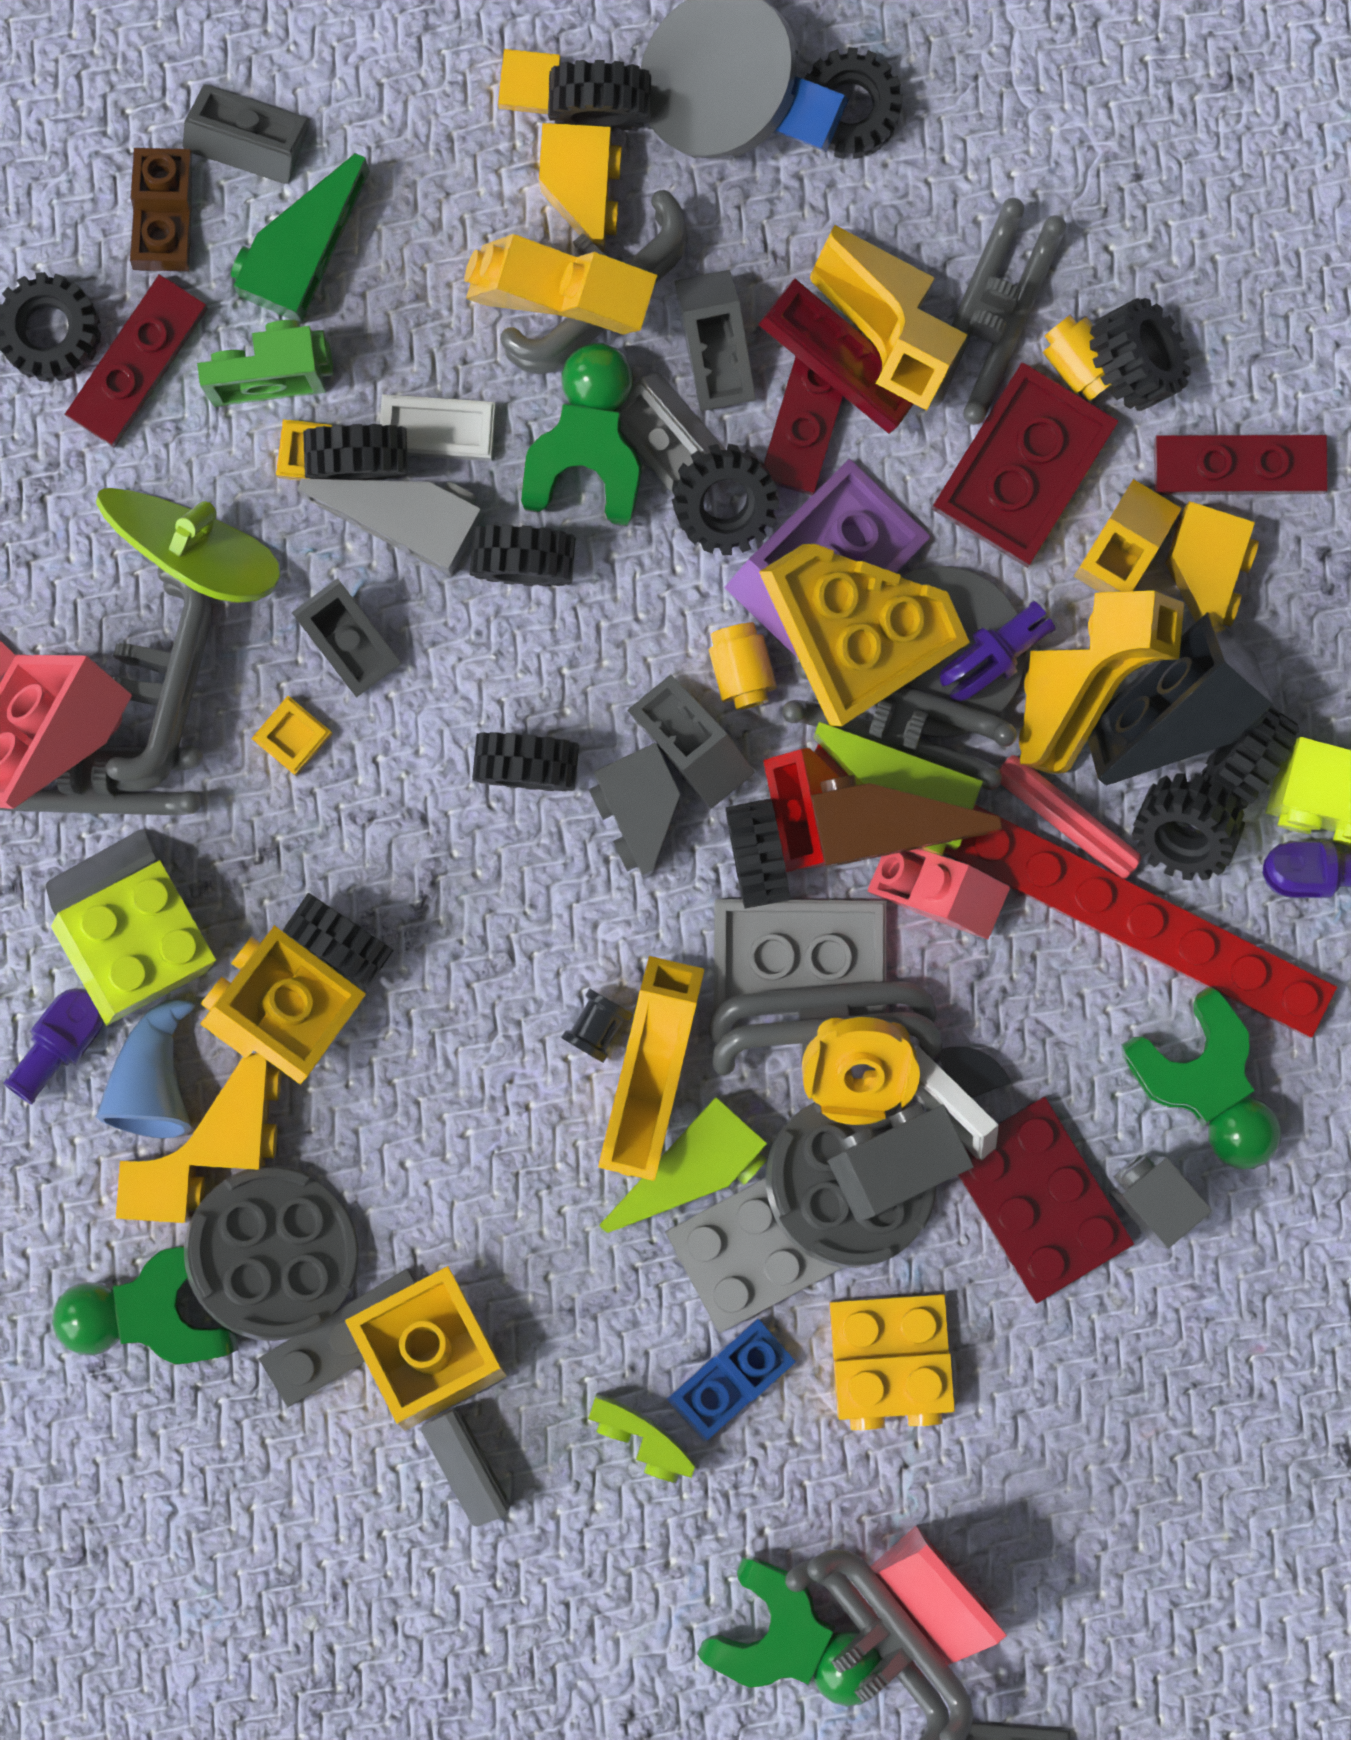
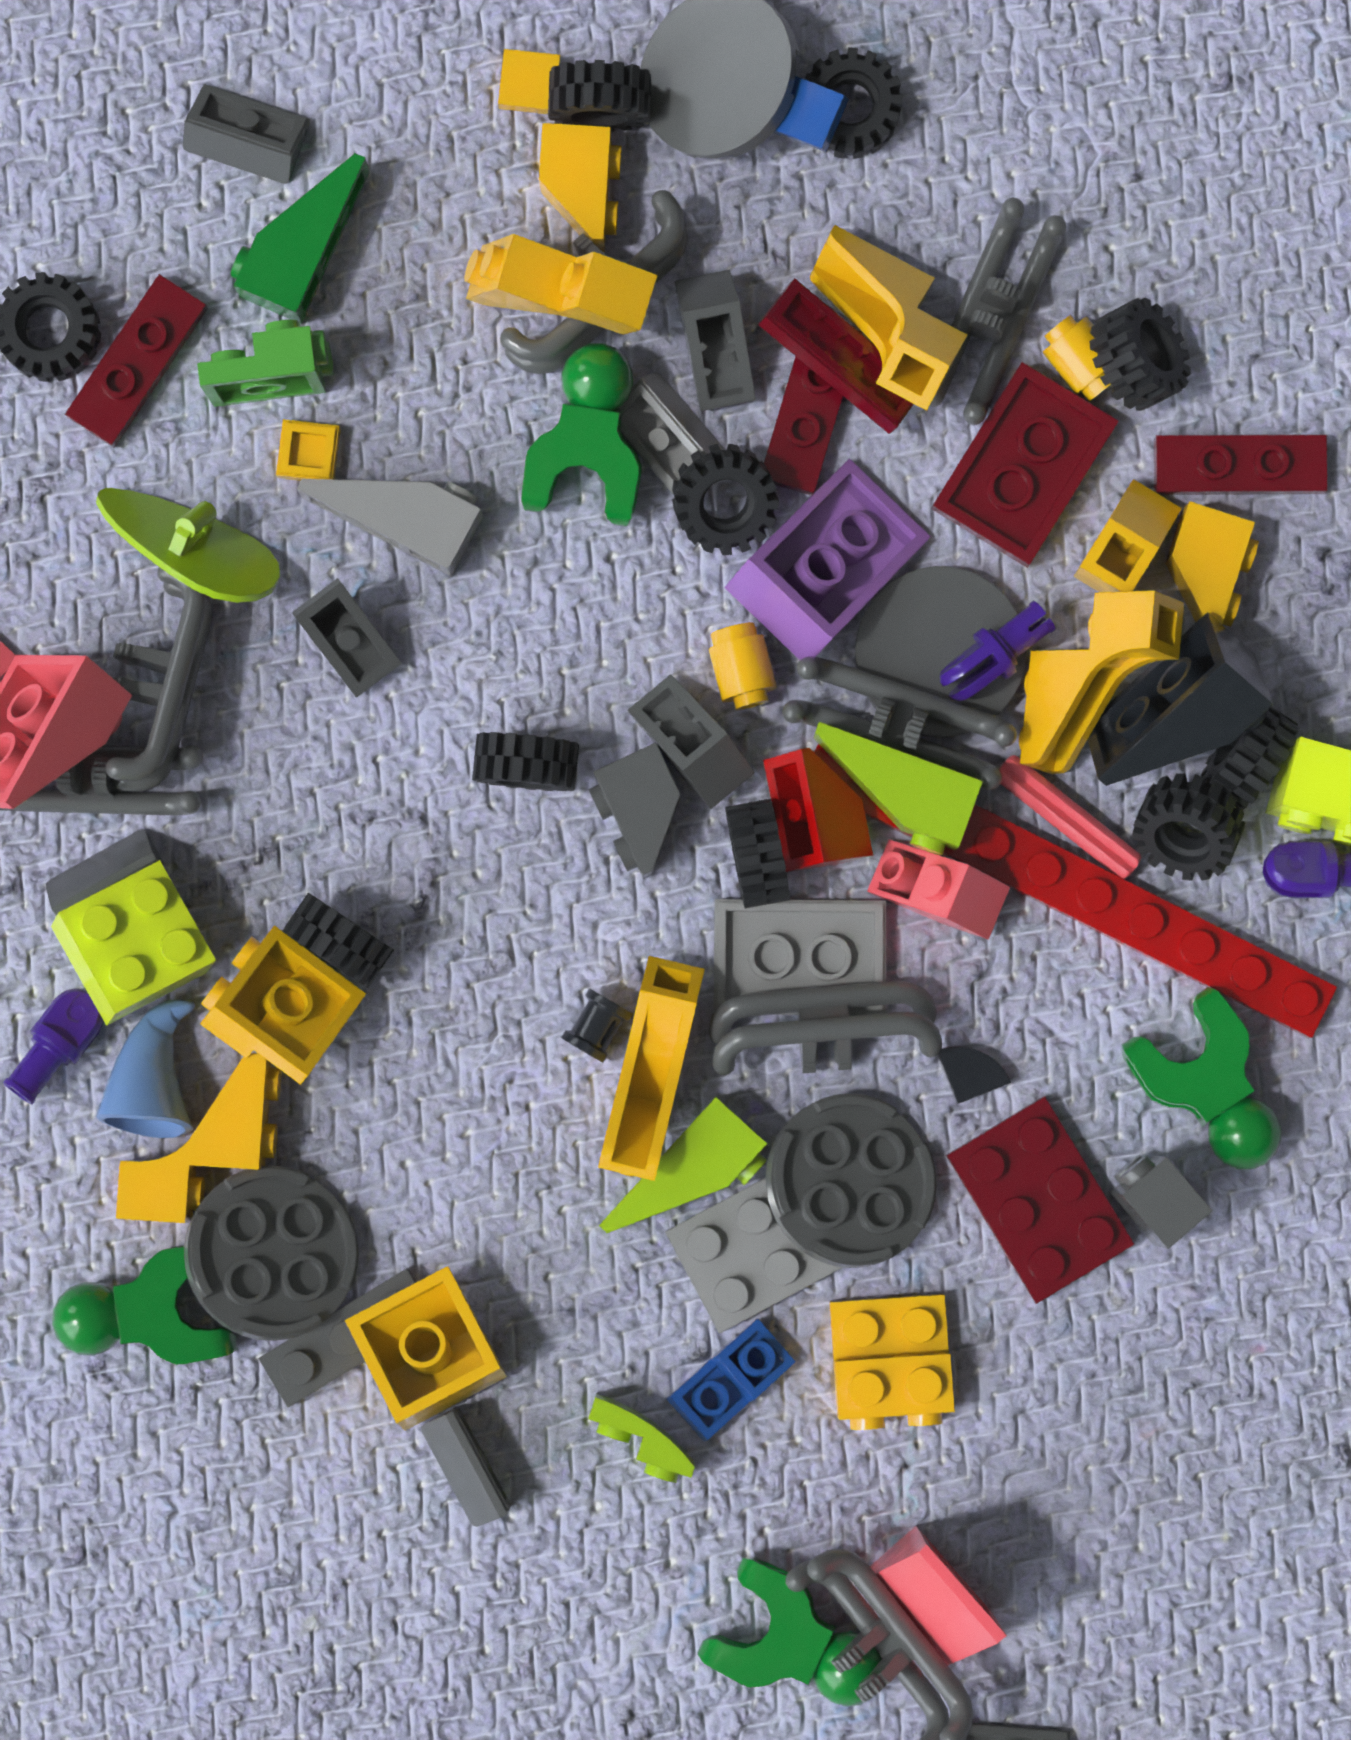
(161, 209): reddish brown slope -> none
(292, 736): yellow tile -> none
(355, 452): black tyre -> none
(442, 426): white tile -> none
(522, 555): black tyre -> none
(853, 1042): yellow plate -> none
(859, 627): yellow plate -> none
(882, 821): reddish brown slope -> none
(899, 1162): dark grey brick -> none
(973, 1125): white tile -> none

